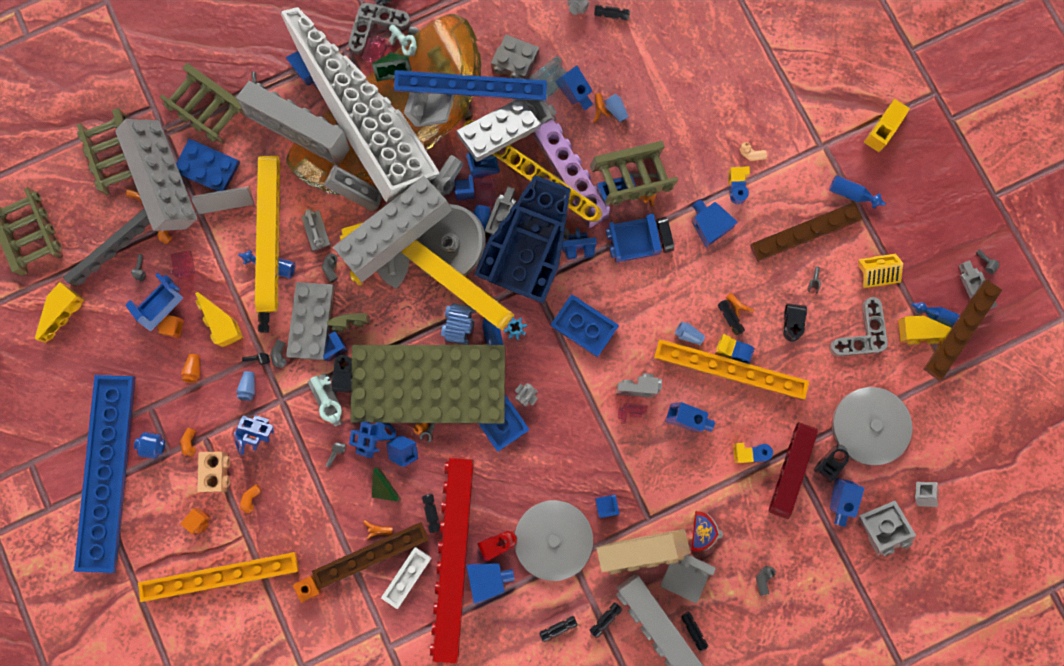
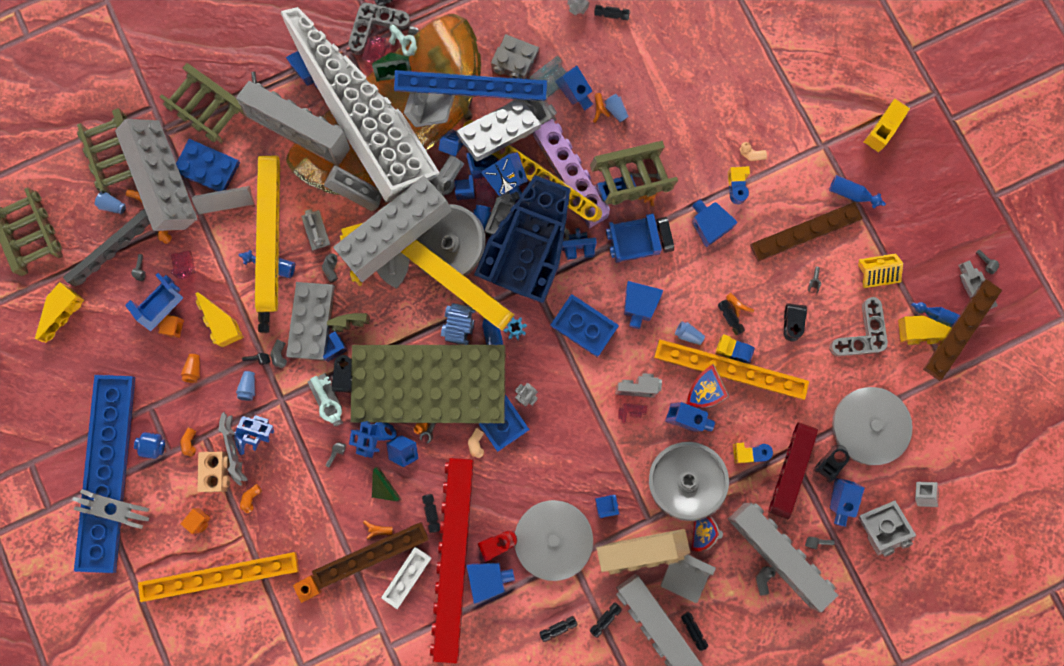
(108, 203): none -> medium blue cone
(121, 515): none -> light grey piece
(235, 466): none -> light grey piece
(450, 143): none -> blue slope
(473, 444): none -> light nougat arm
(507, 176): none -> blue torso
(640, 302): none -> blue torso
(688, 481): none -> light grey dish
(707, 389): none -> shield
(783, 557): none -> light grey brick
(812, 542): none -> dark grey hand

